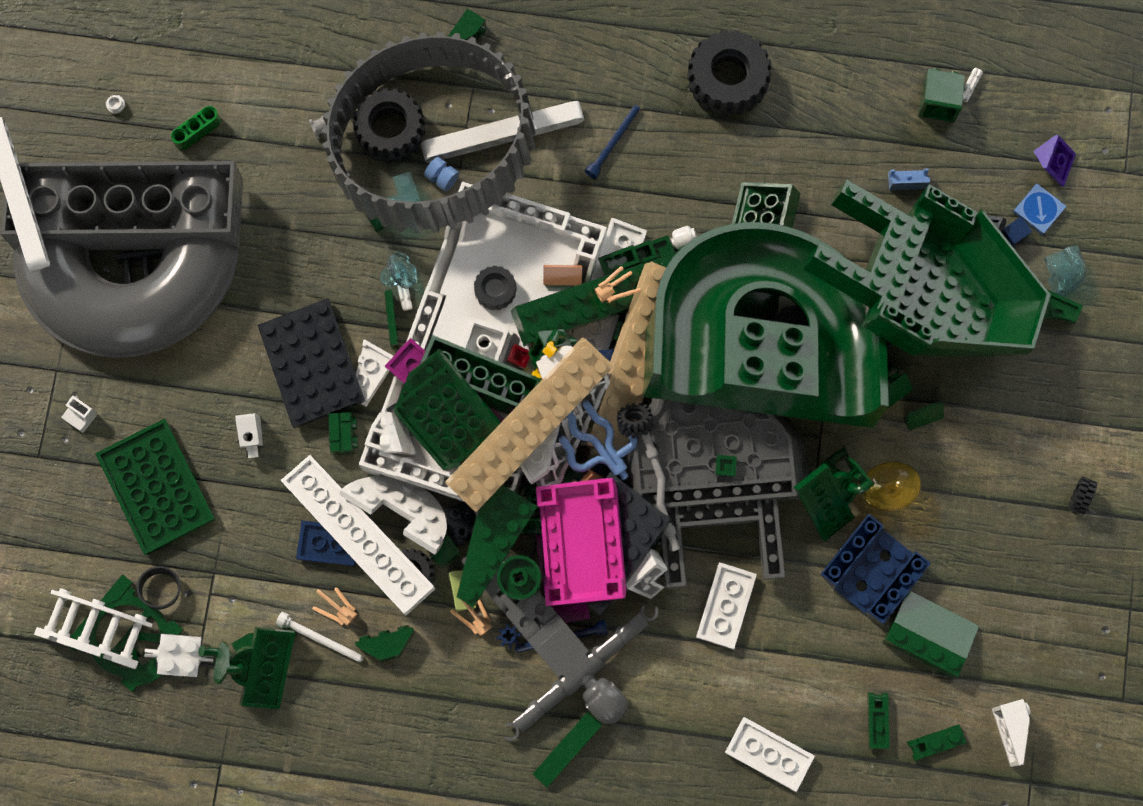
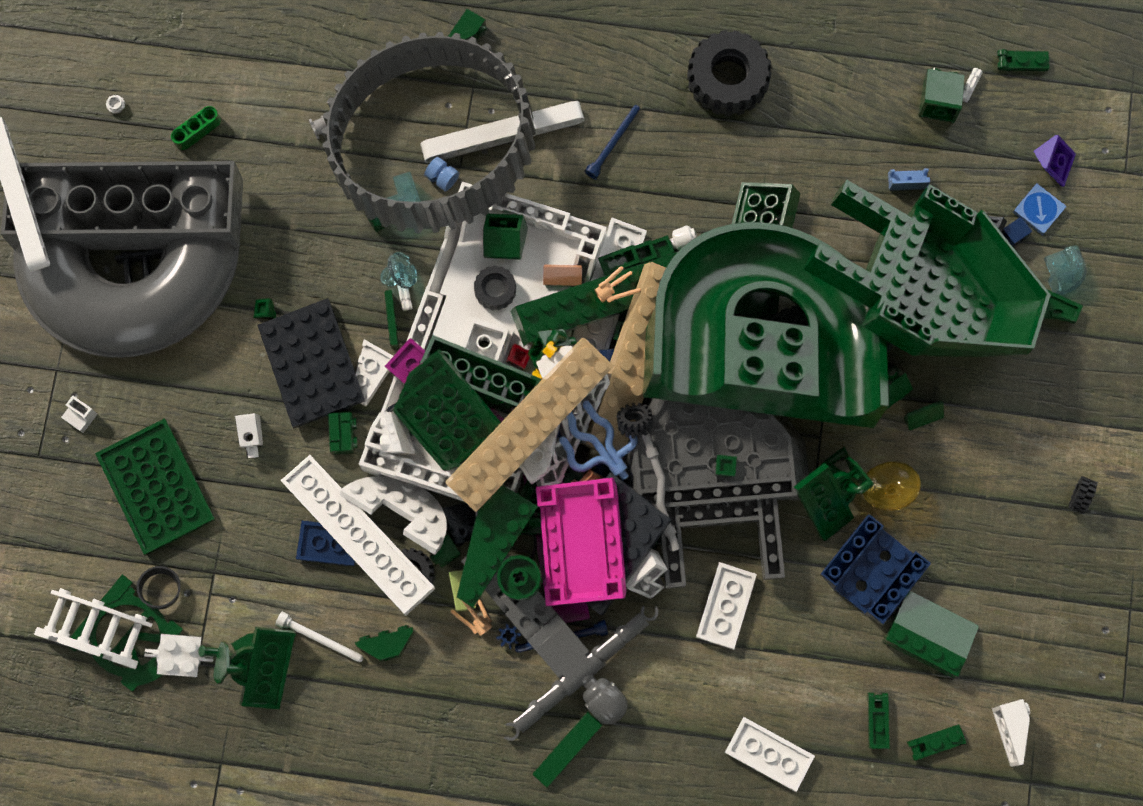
(264, 309): none -> dark green slope
(346, 615): light nougat plant -> none
(384, 103): black tyre -> none
(504, 236): none -> dark green slope
(1023, 60): none -> dark green plate

